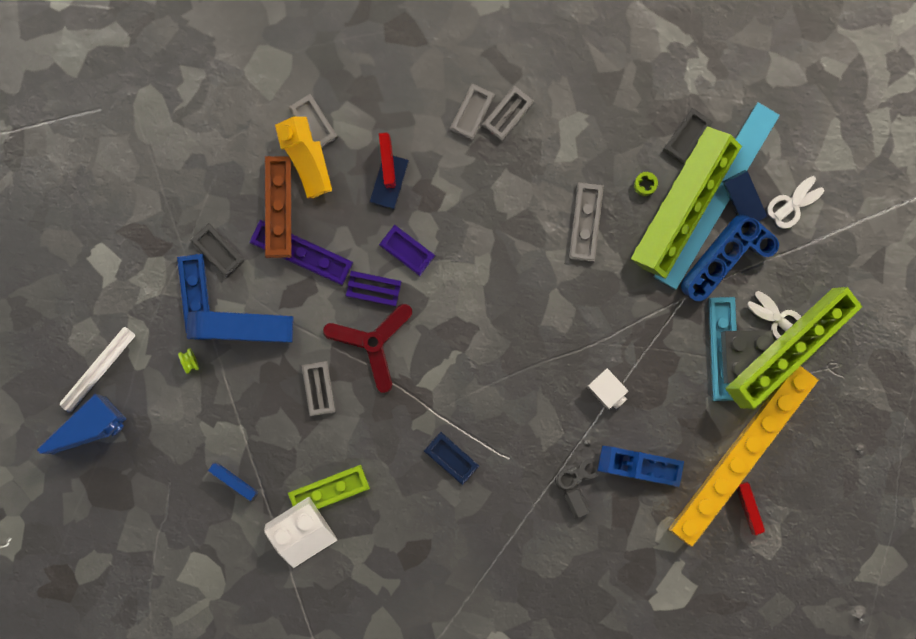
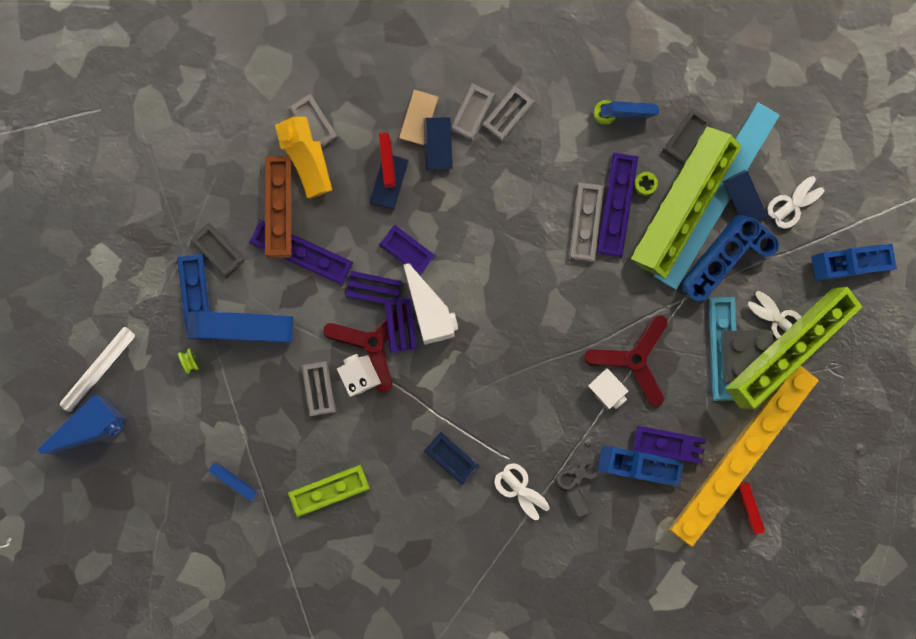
(299, 532): white slope -> none
(358, 374): none -> white brick
(410, 324): none -> dark purple tile
(420, 107): none -> tan tile
(432, 313): none -> white slope
(438, 143): none -> dark blue tile
(525, 495): none -> white piece
(597, 110): none -> lime bush
(617, 205): none -> dark purple tile
(629, 110): none -> blue tile
(642, 349): none -> dark red piece
(668, 444): none -> dark purple hinge
(853, 262): none -> blue slope

